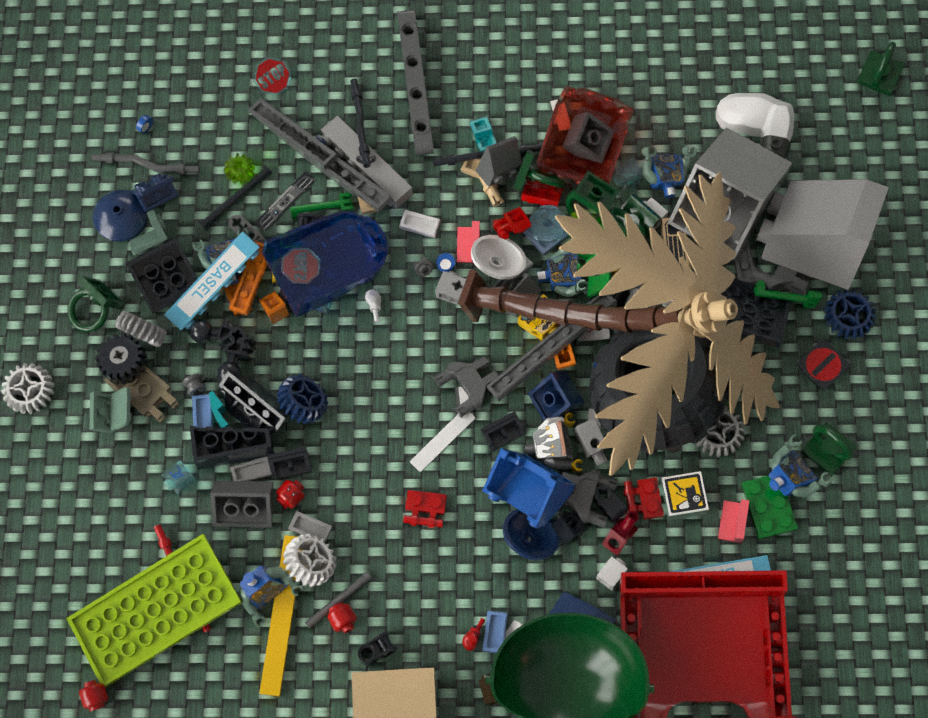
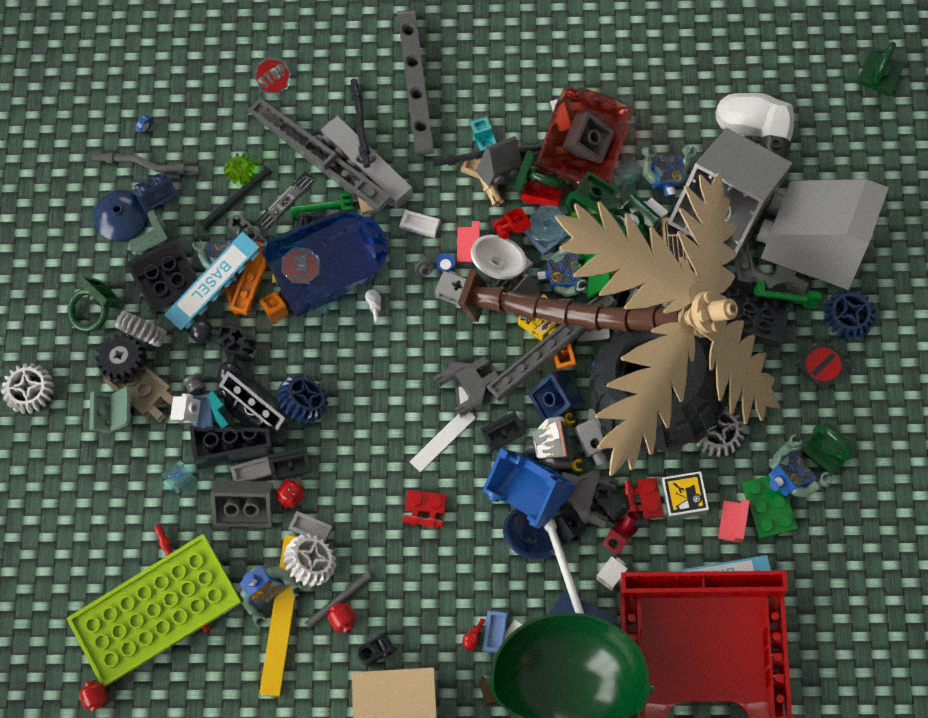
(185, 409): none -> white brick
(551, 529): none -> white bar

